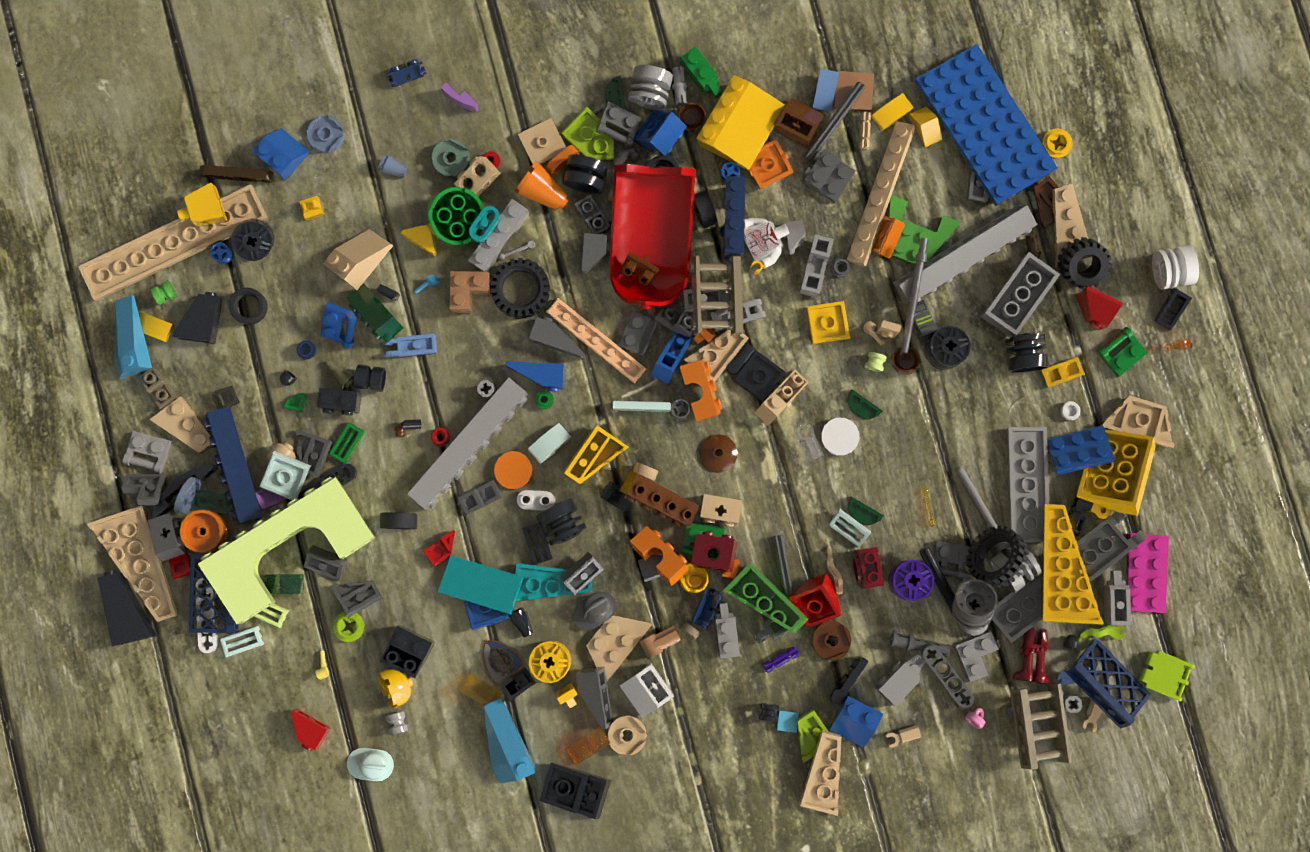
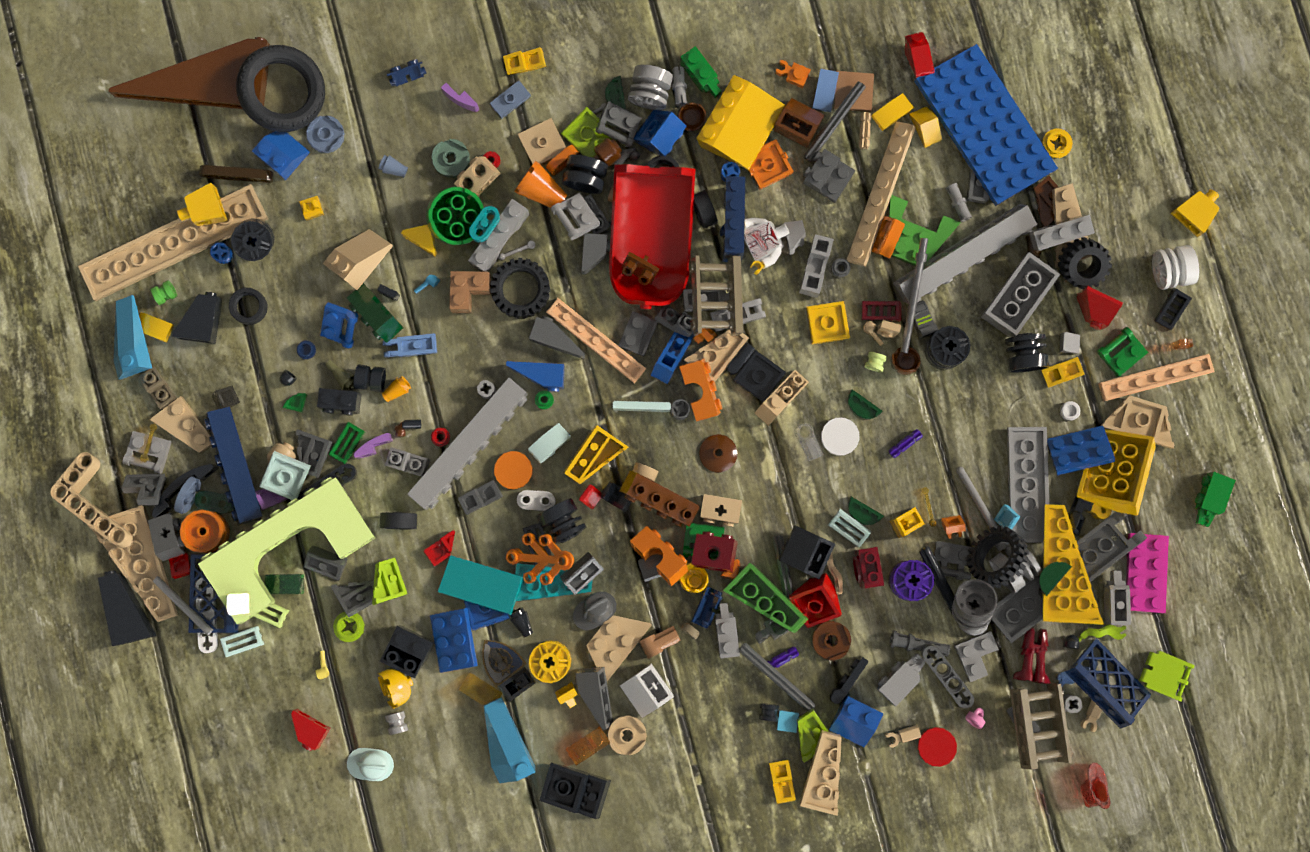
(85, 508): none -> tan beam
(144, 458): none -> clear yellow hinge
(182, 605): none -> light grey bar
(200, 80): none -> reddish brown slope
(237, 604): none -> clear smoke slope
(280, 55): none -> black tyre
(368, 448): none -> medium lavender slope
(387, 582): none -> lime wing
(396, 389): none -> light orange cone
(407, 462): none -> light grey slope
(453, 640): none -> blue plate
(510, 99): none -> sand blue plate
(524, 61): none -> yellow slope
(541, 558): none -> orange plant
(579, 212): none -> light grey plate
(590, 496): none -> red slope
(607, 151): none -> reddish brown head
(776, 677): none -> dark grey axle
(782, 782): none -> yellow slope
(795, 75): none -> orange plate
(806, 552): none -> black slope
(897, 304): none -> dark red slope
(905, 443): none -> dark purple axle
(906, 522): none -> yellow slope
(919, 54): none -> red slope
(937, 746): none -> red tile
(953, 525): none -> orange tile
(958, 202): none -> light grey pin
(1007, 517): none -> medium azure tile
(1052, 575): none -> dark green tile
(1062, 232): none -> light grey arch
(1069, 343): none -> light grey slope
(1095, 788): none -> clear red piece
(1156, 377): none -> light nougat tile
(1197, 212): none -> yellow torso
(1213, 497): none -> green hinge

